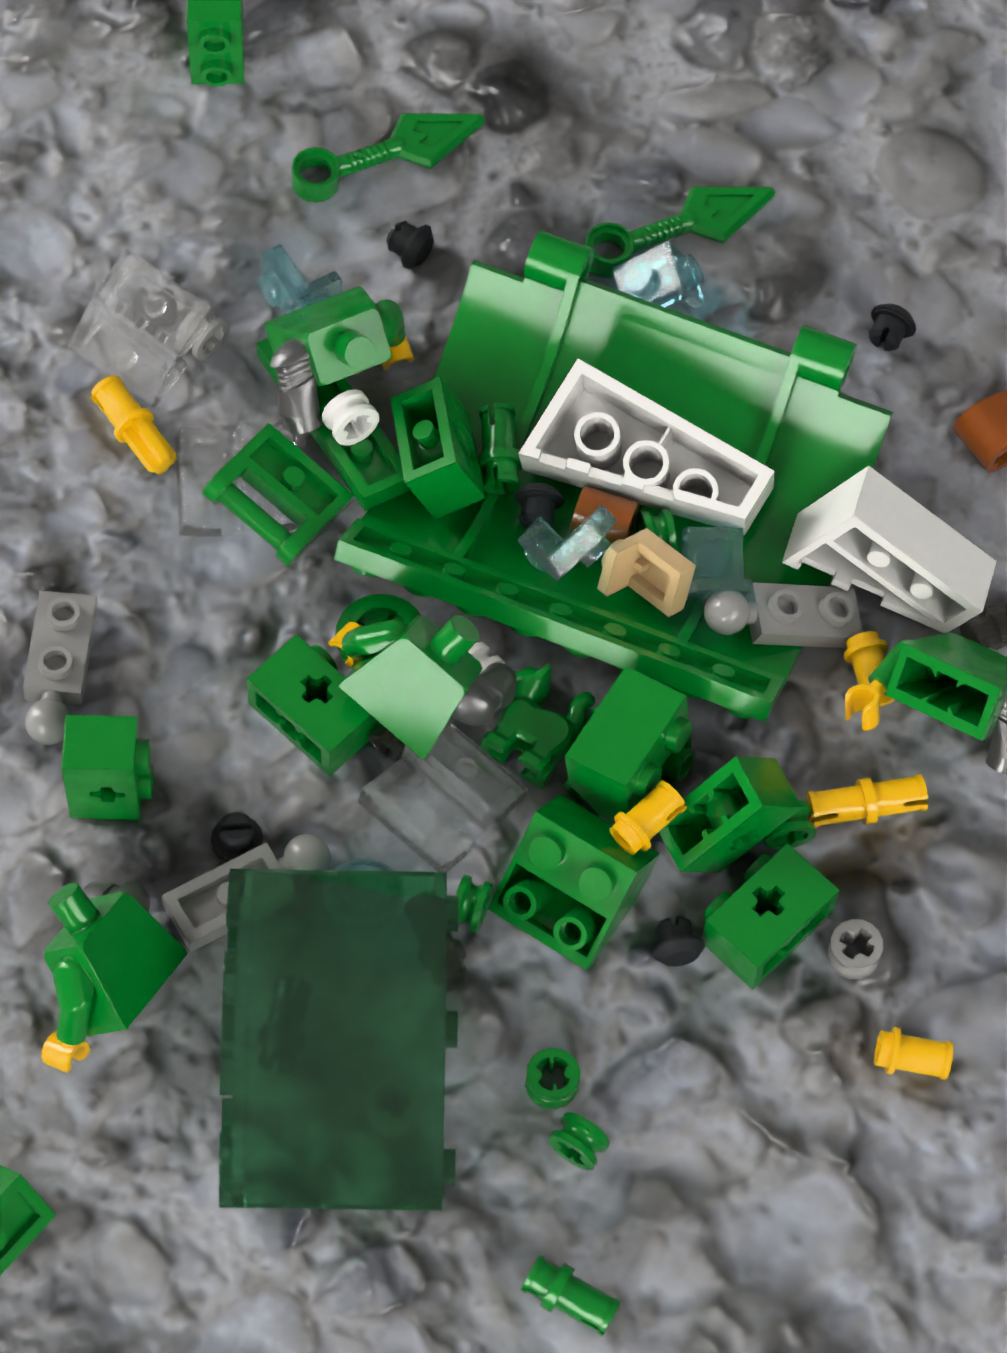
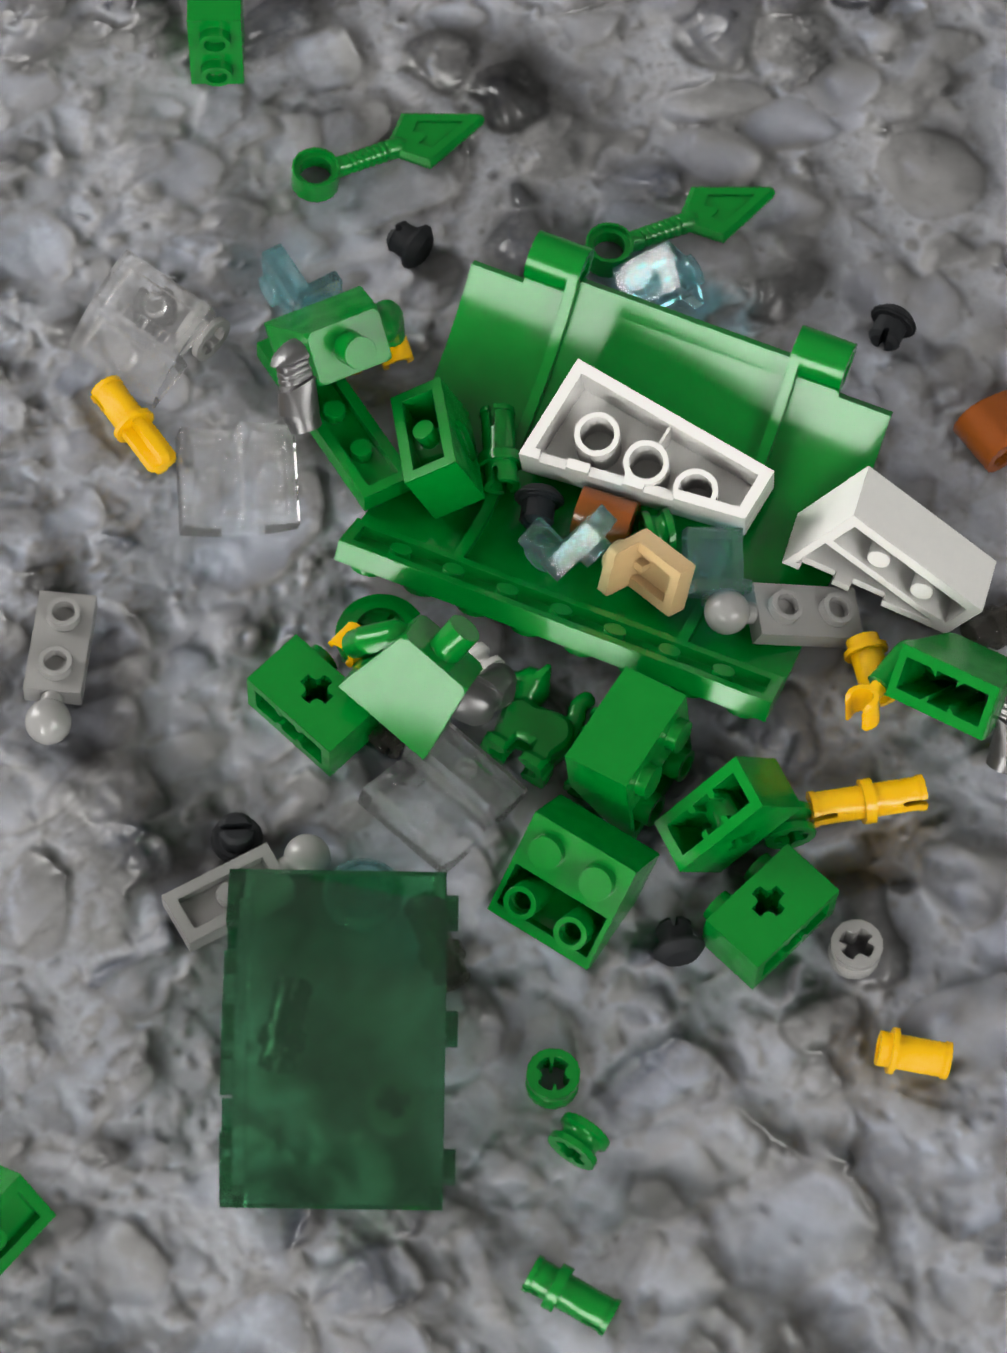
(103, 963): green torso -> none
(105, 767): green brick -> none
(289, 483): green plate -> none
(350, 417): white bush -> none
(473, 902): green bush -> none
(647, 818): yellow pin -> none

